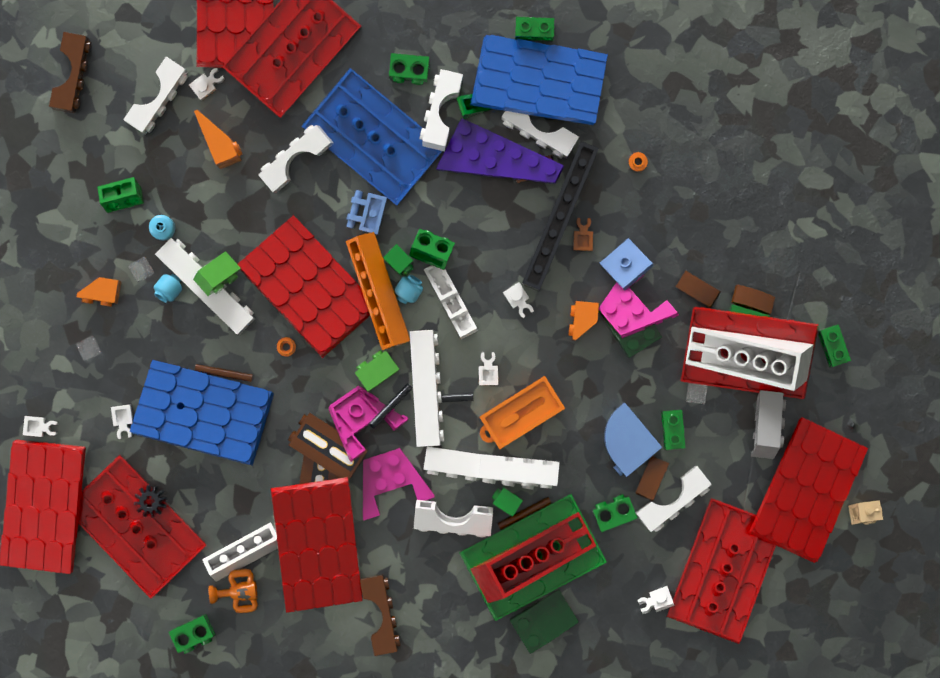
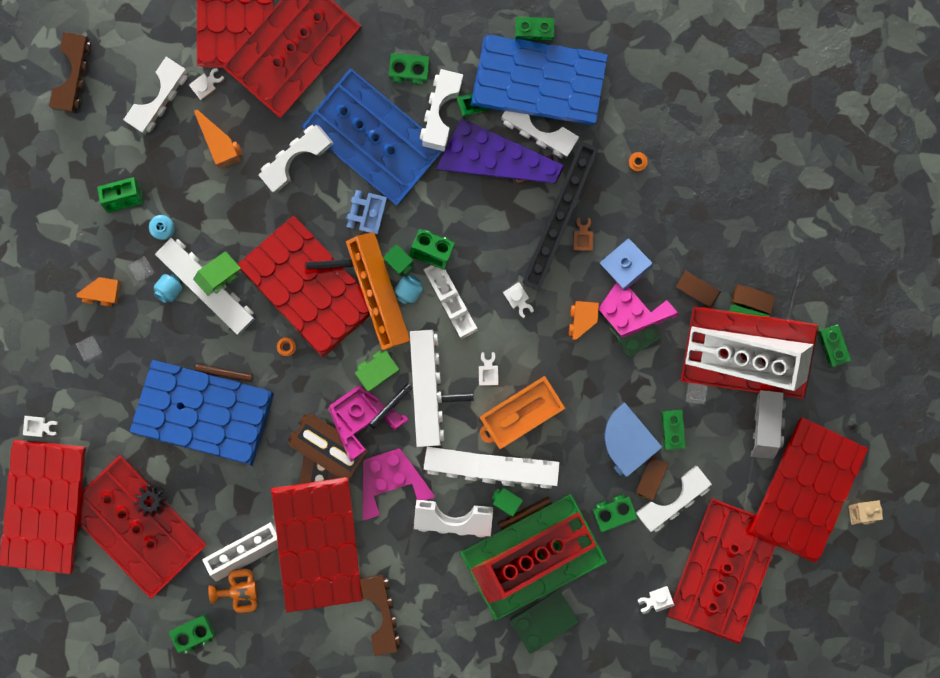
(122, 417): white plate -> none
(328, 264): none -> black bar

